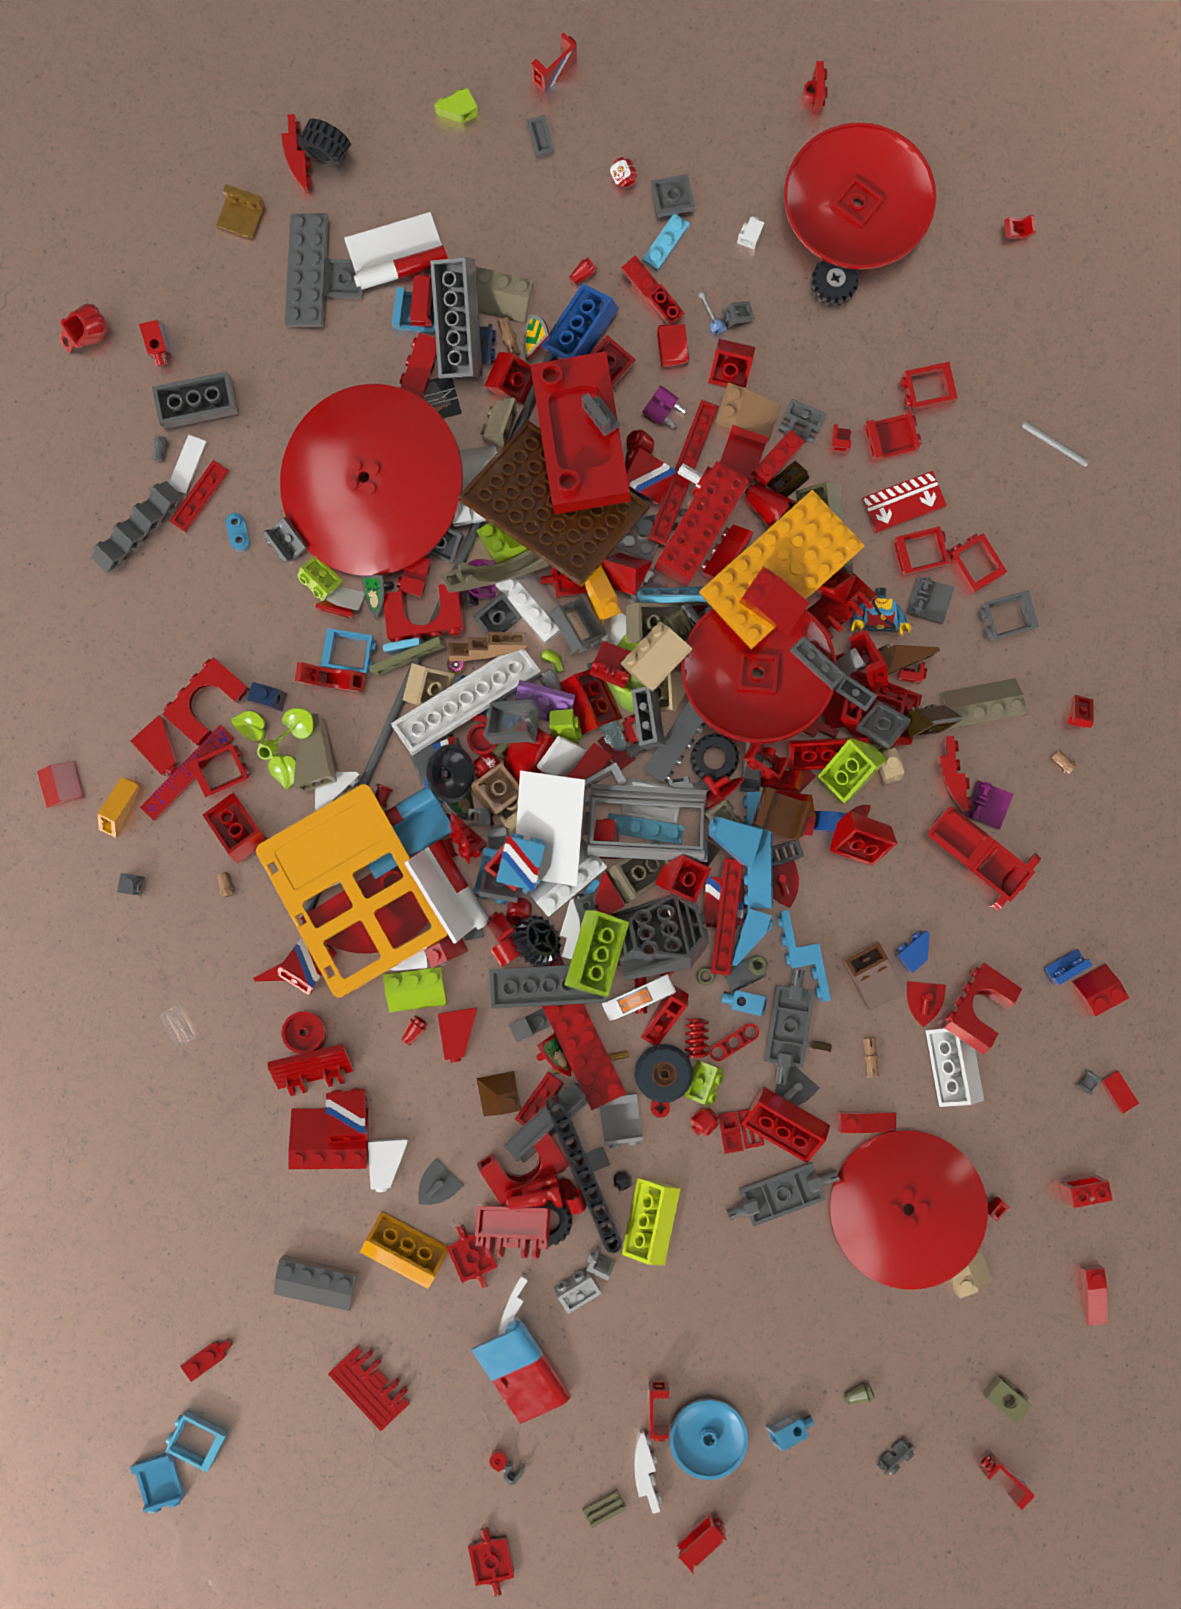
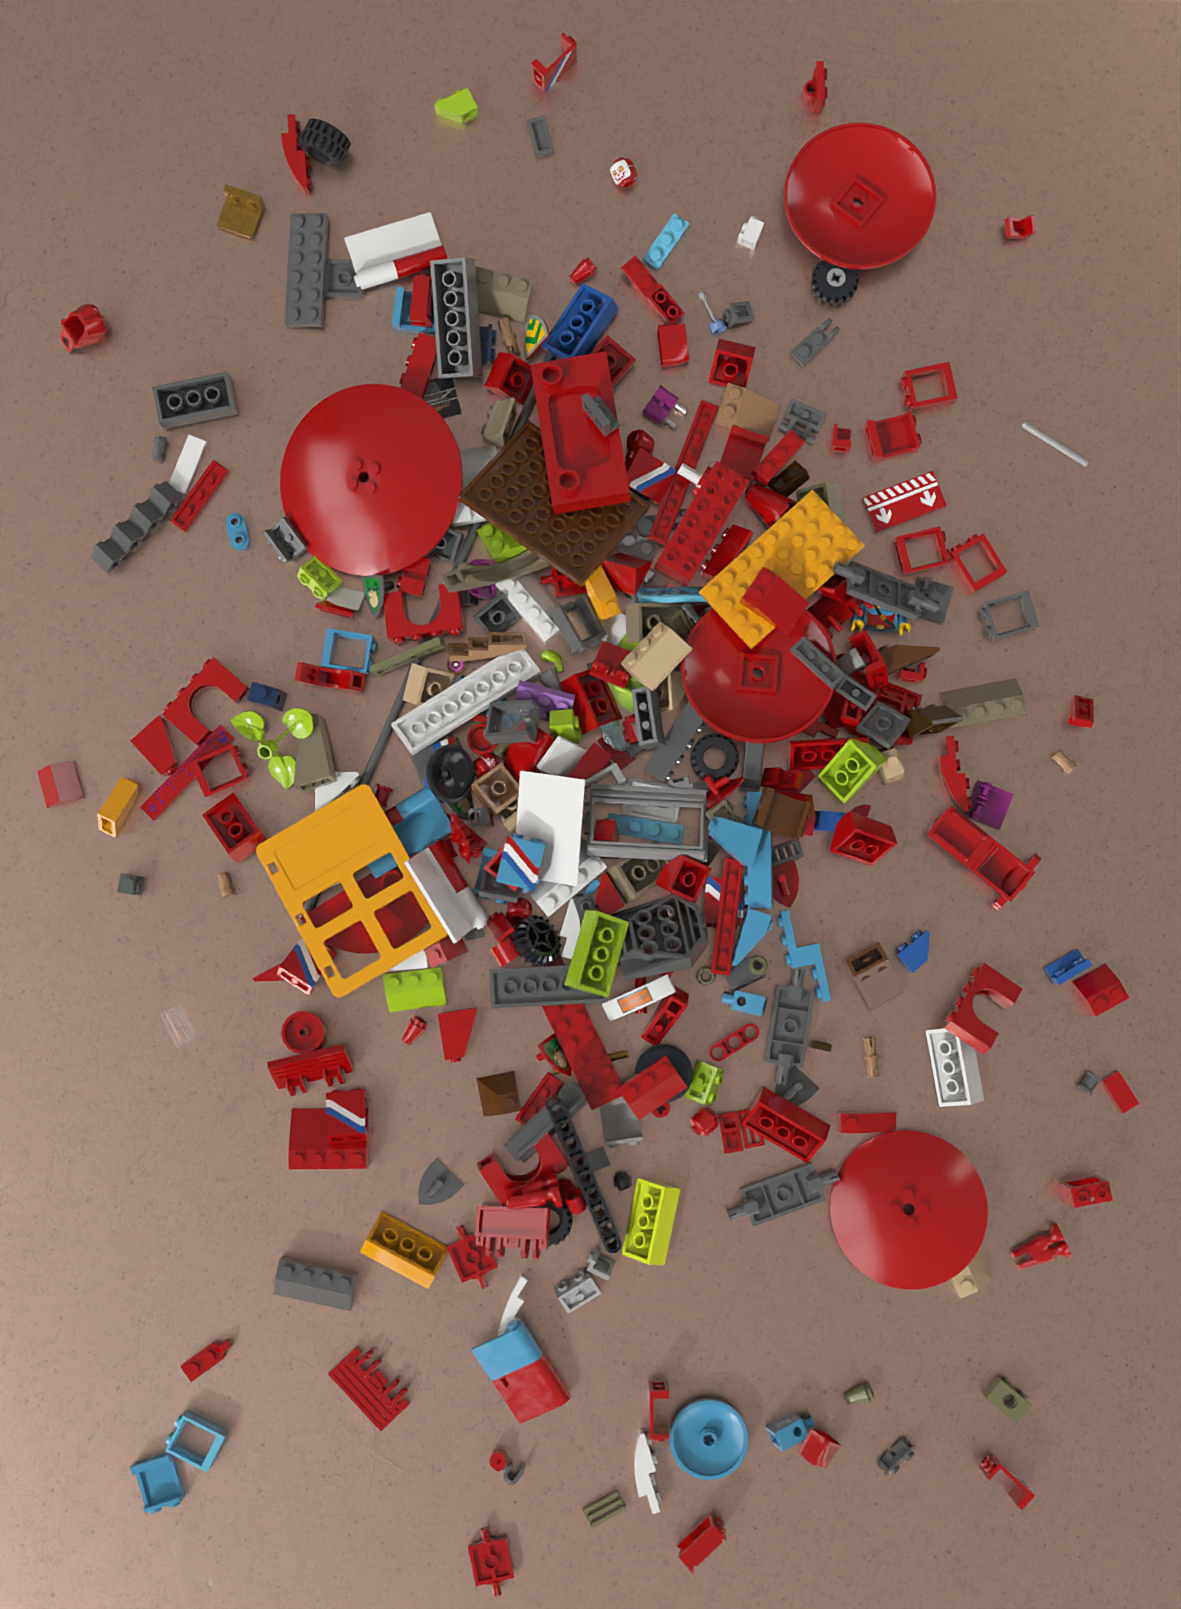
(154, 333): red torso -> none
(384, 1161): white slope -> none
(401, 646): medium azure tile -> none
(496, 836): light grey bracket -> none
(529, 1025): dark grey slope -> none
(651, 1087): none -> red slope
(672, 195): dark grey tile -> none
(697, 1037): red piece -> none
(768, 753): red window -> none
(813, 343): none -> dark grey hinge
(819, 1448): none -> red piece
(884, 590): none -> dark grey plate
(925, 1000): red shield -> none
(997, 1208): red plate -> none
(1039, 1248): none -> red piece
(1094, 1293): slope -> none

